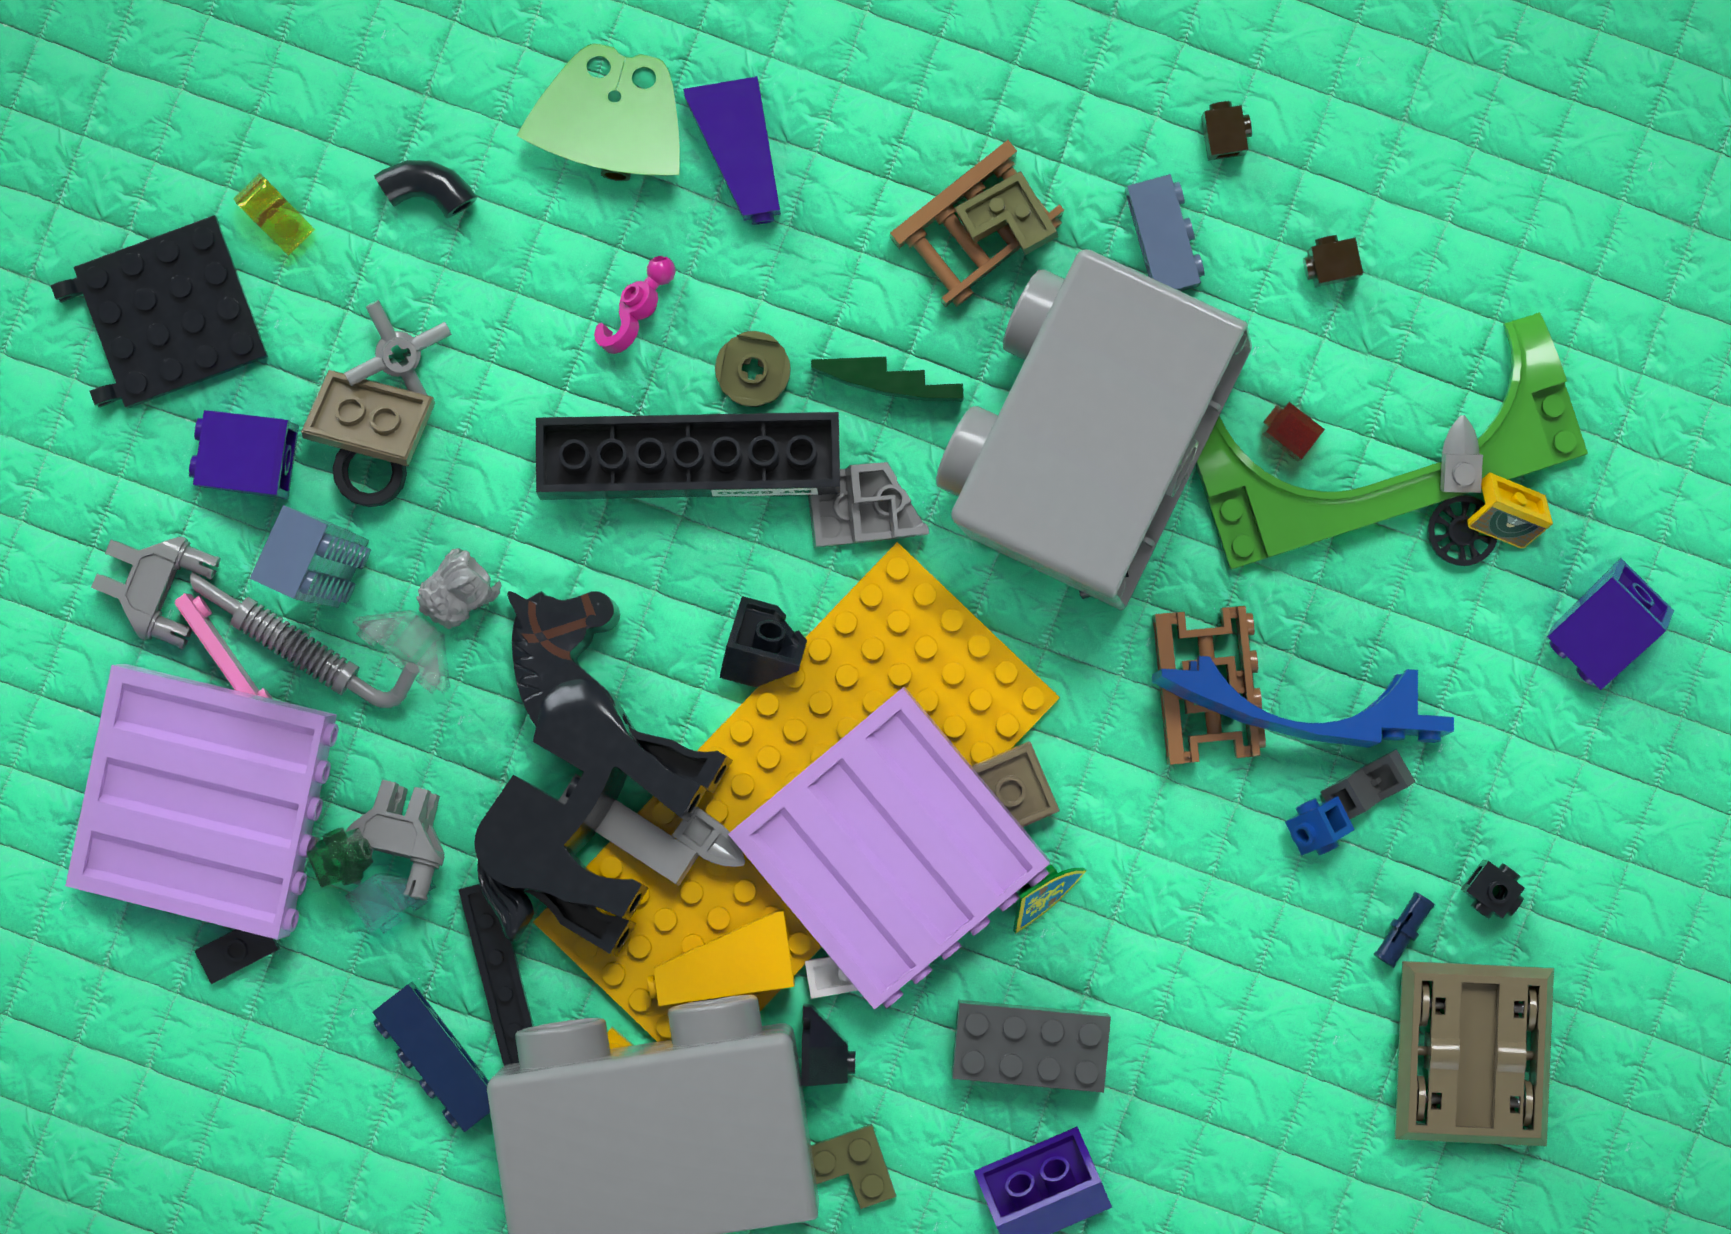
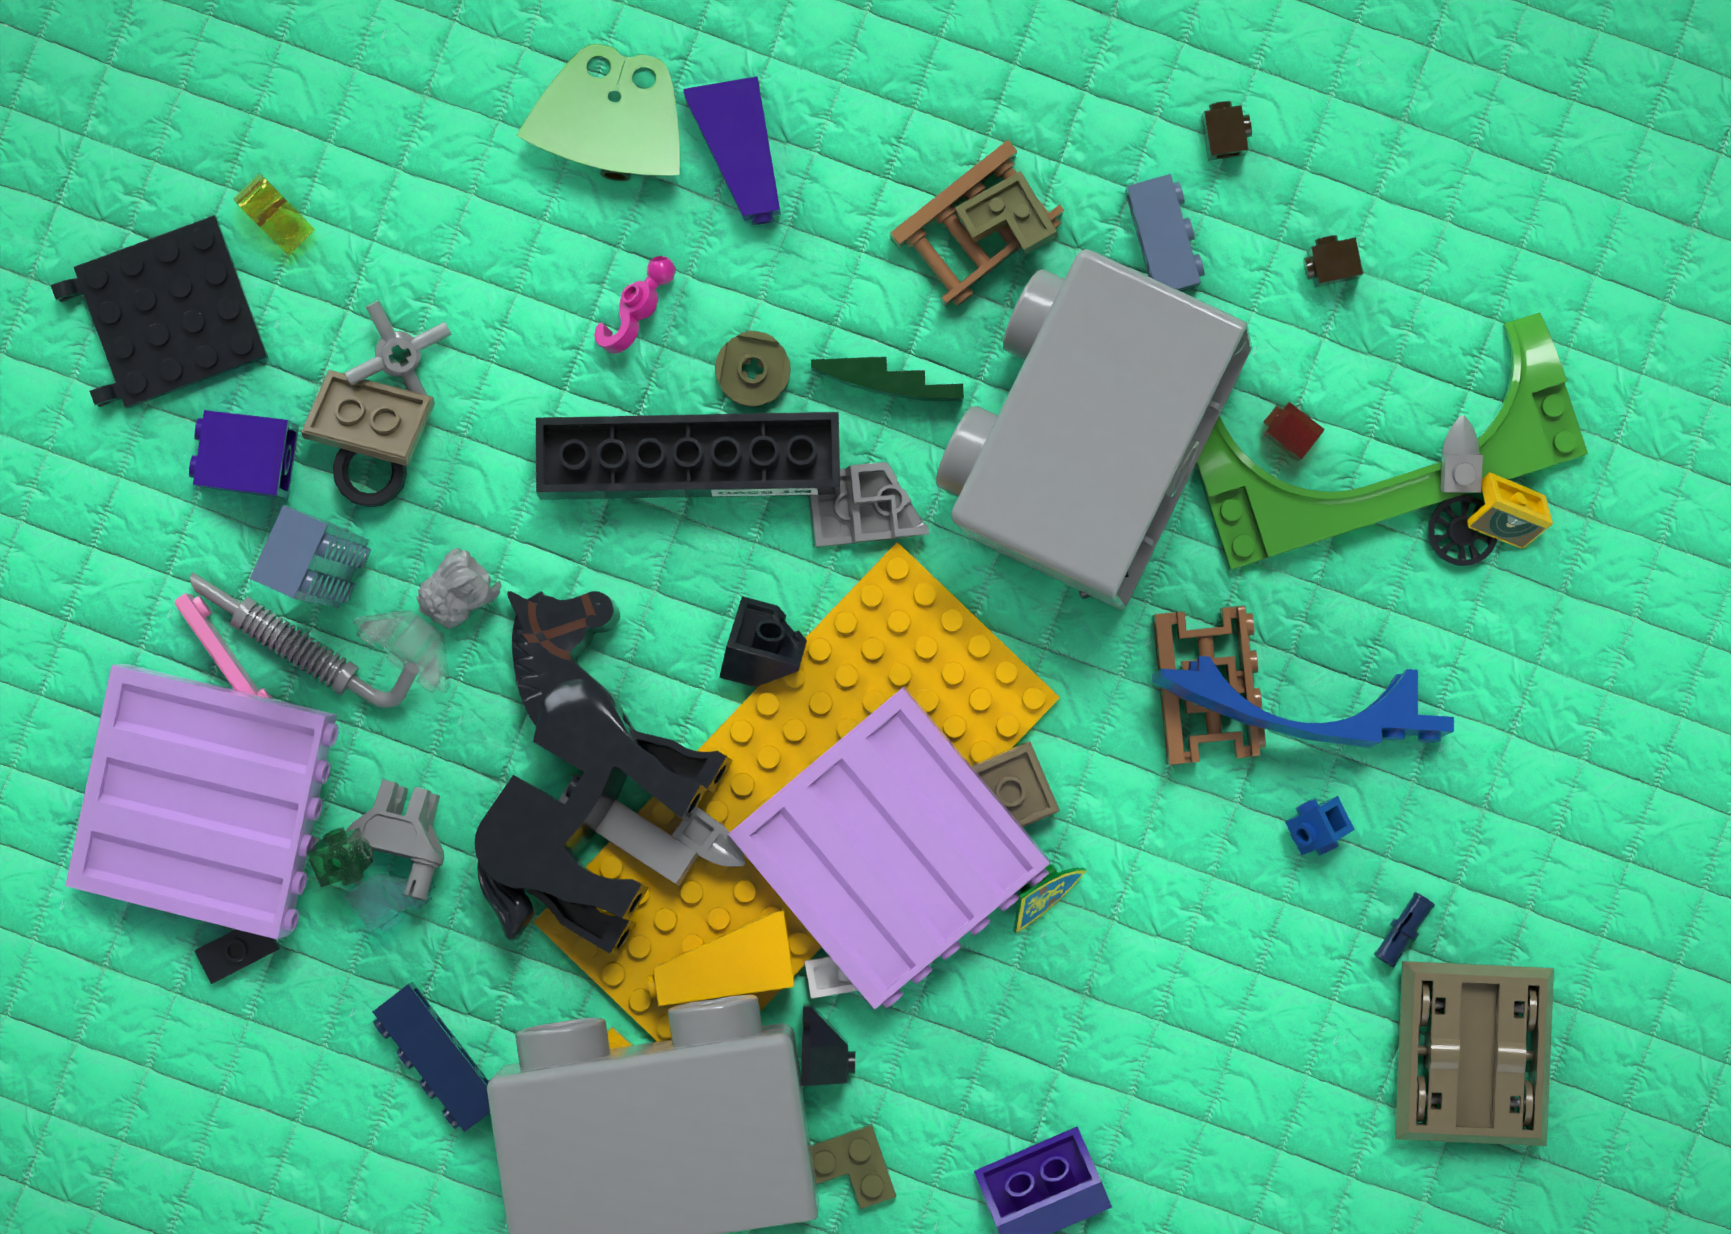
(150, 582): light grey connector -> none
(429, 181): black cylinder -> none
(498, 972): black plate -> none
(1031, 1046): dark grey brick -> none
(1371, 784): dark grey slope -> none
(1481, 885): black brick -> none
(1610, 625): dark purple slope -> none

